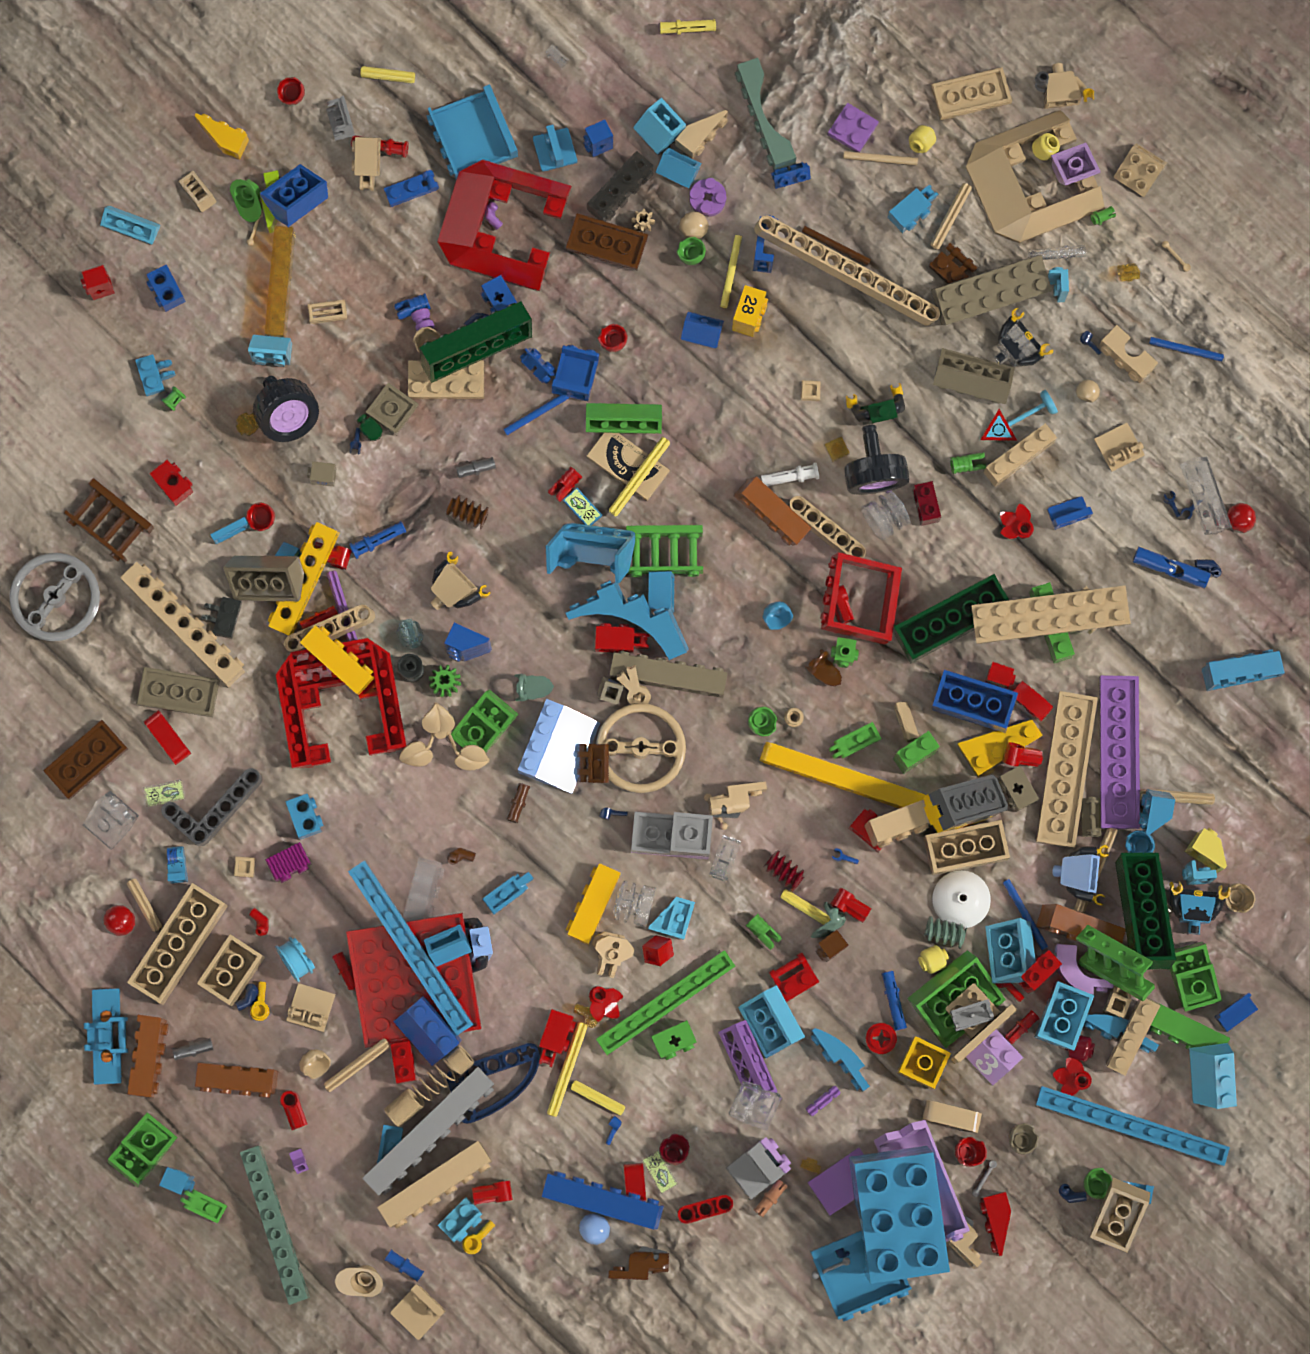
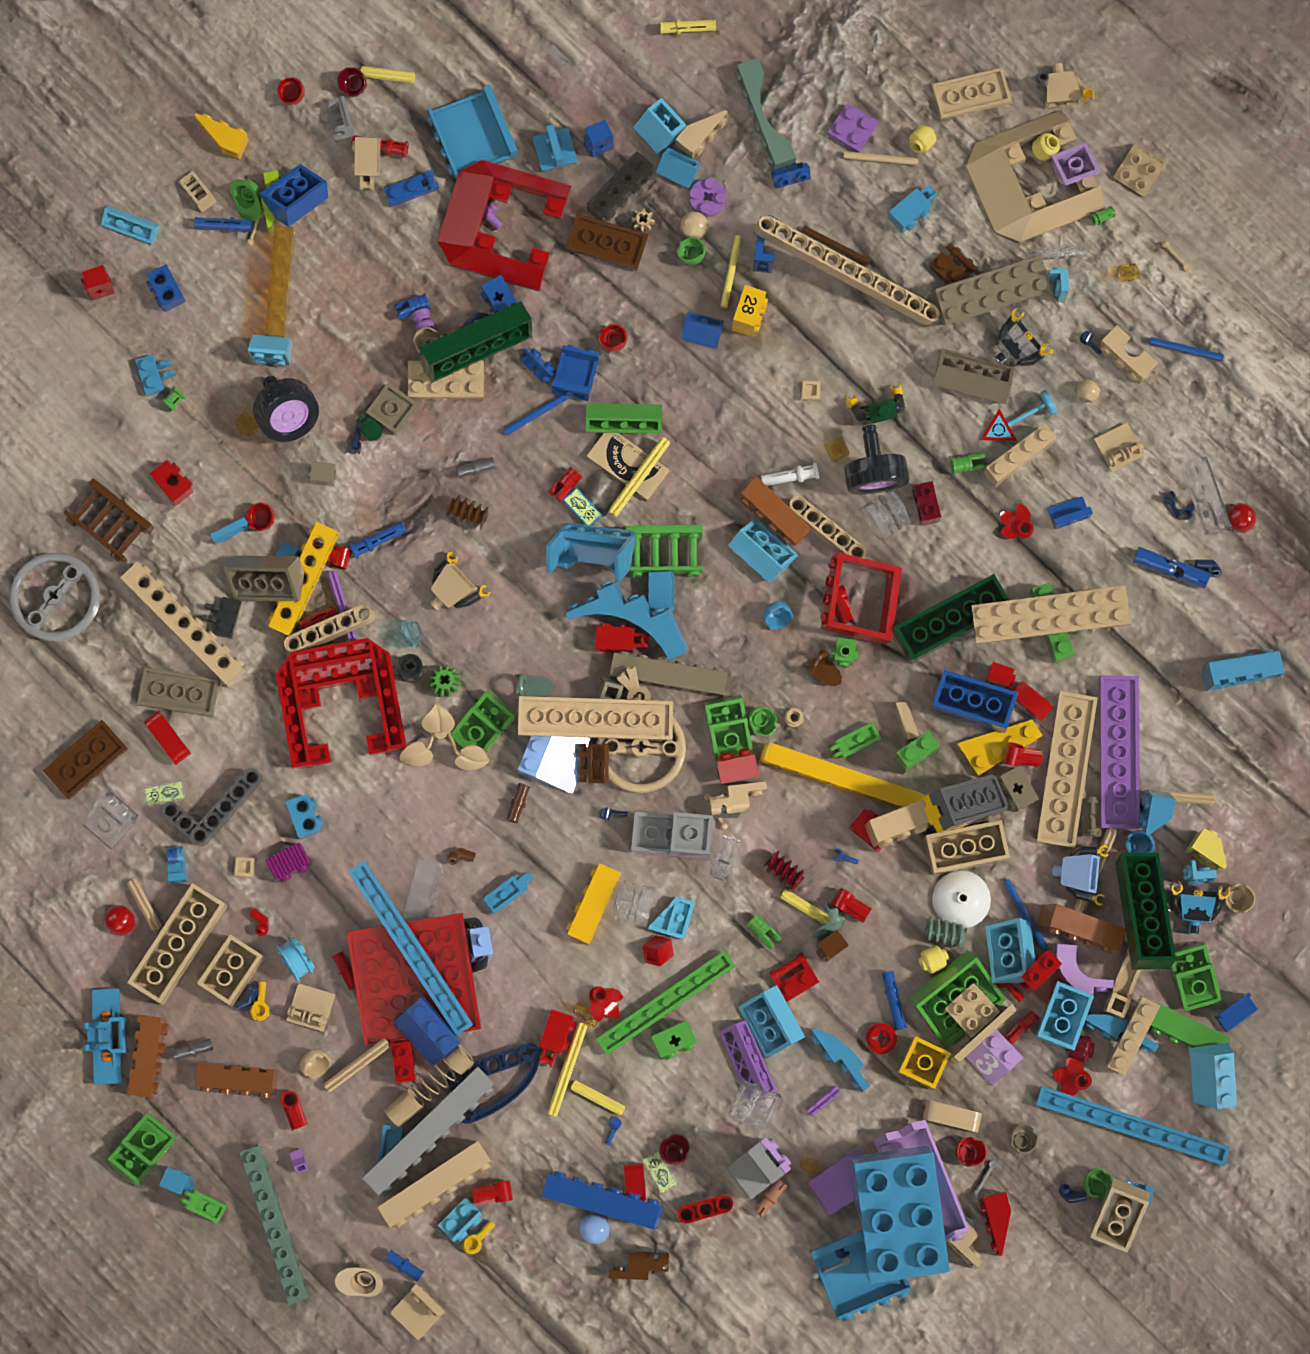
(223, 224): none -> blue pin
(326, 312): tan tile -> none
(340, 662): yellow brick -> none
(351, 81): none -> dark red hair
(447, 945): dark azure brick -> none
(466, 644): blue slope -> none
(595, 718): none -> tan plate
(610, 952): tan hinge -> none
(728, 725): none -> bright green slope
(736, 765): none -> brick
(762, 550): none -> medium azure slope
(951, 216): tan axle -> none
(972, 1015): light grey hinge -> none
(1115, 963): bright green fence -> none

